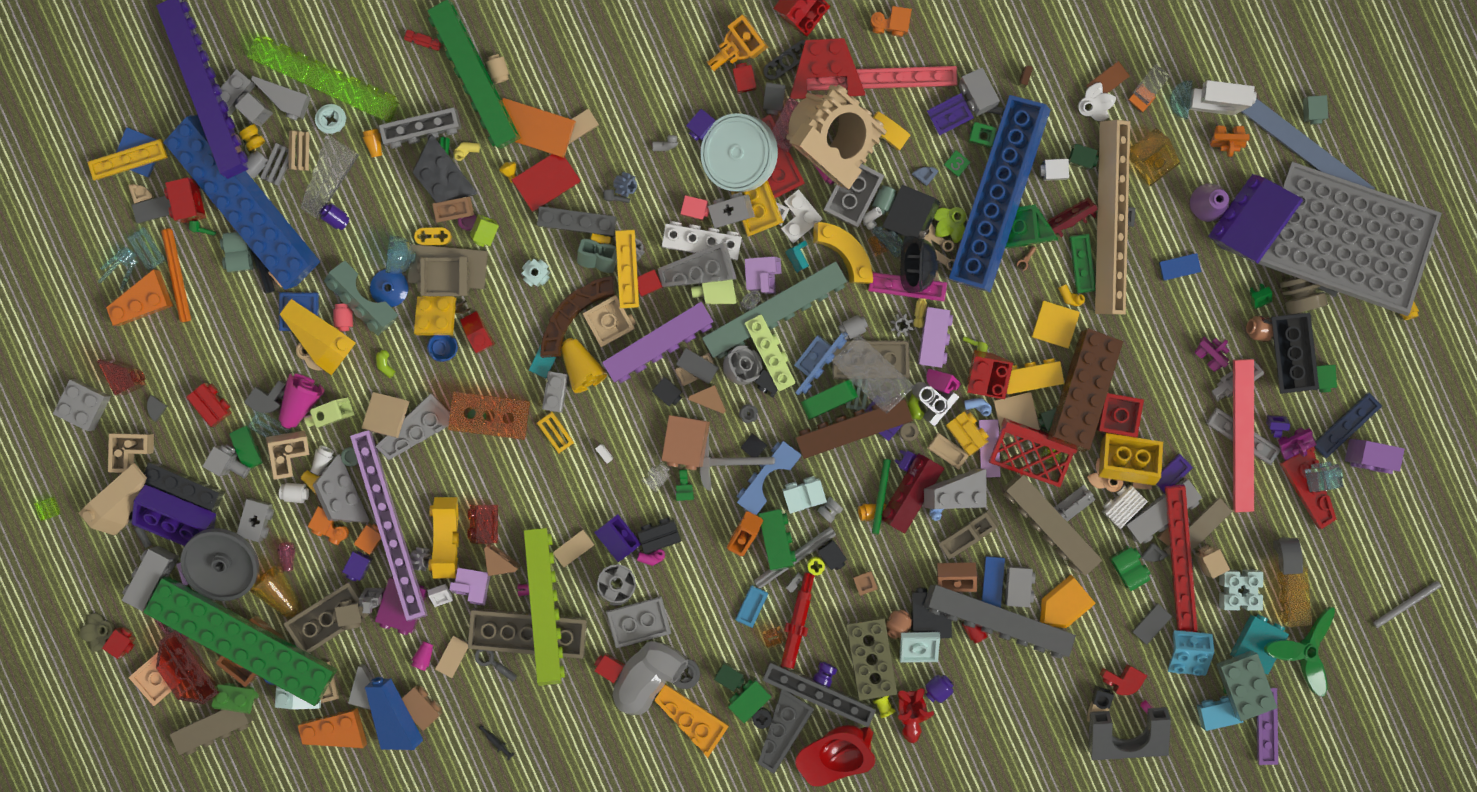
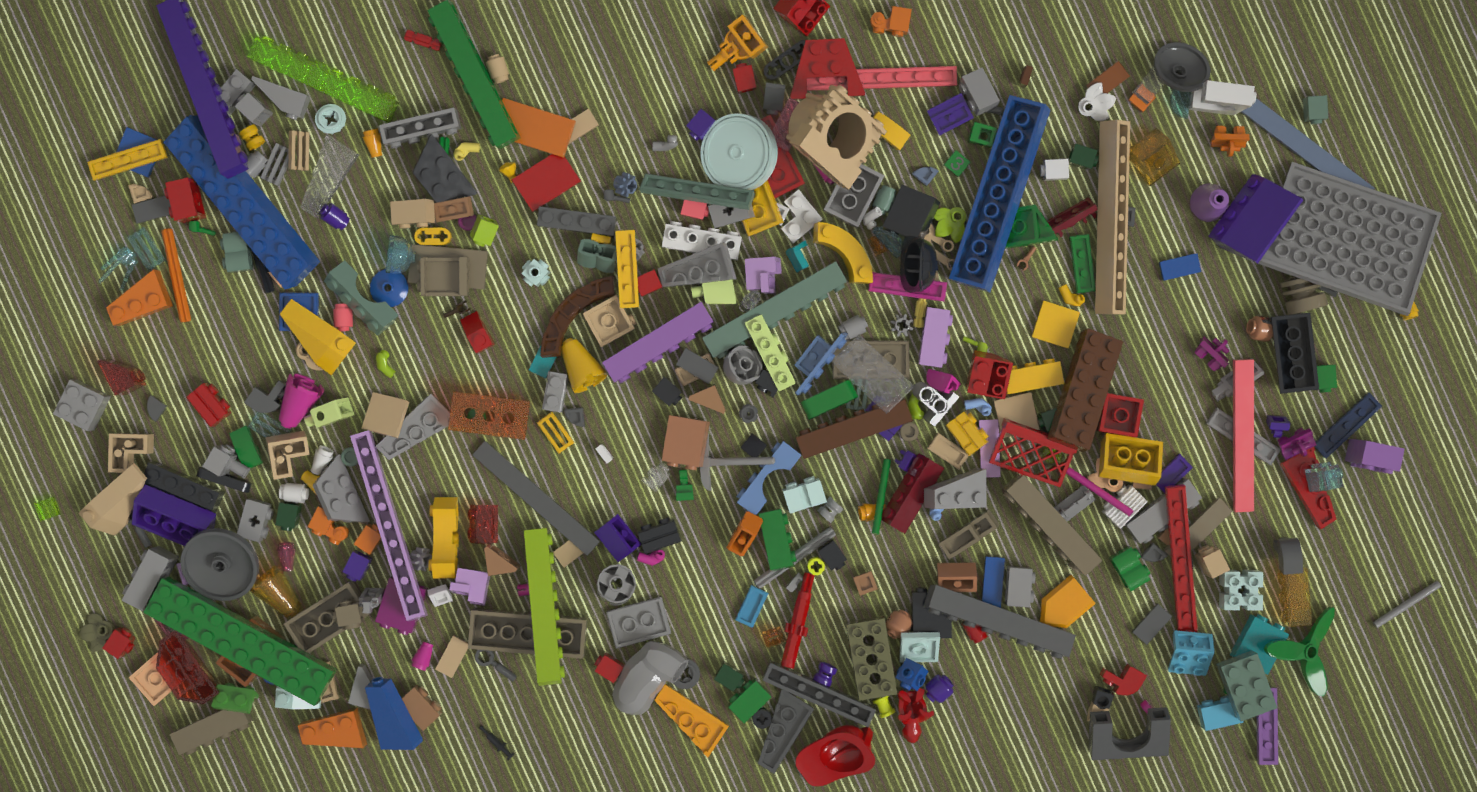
(225, 480): none -> black beam
(288, 515): none -> dark green brick
(412, 212): none -> tan brick
(435, 315): yellow plate -> none
(442, 347): blue hair -> none
(536, 498): none -> dark grey tile
(575, 416): none -> dark grey tile
(697, 191): none -> sand green tile
(911, 675): none -> blue brick
(1099, 491): none -> dark pink bar
(1181, 67): none -> dark grey dish
(1261, 297): green tile -> none

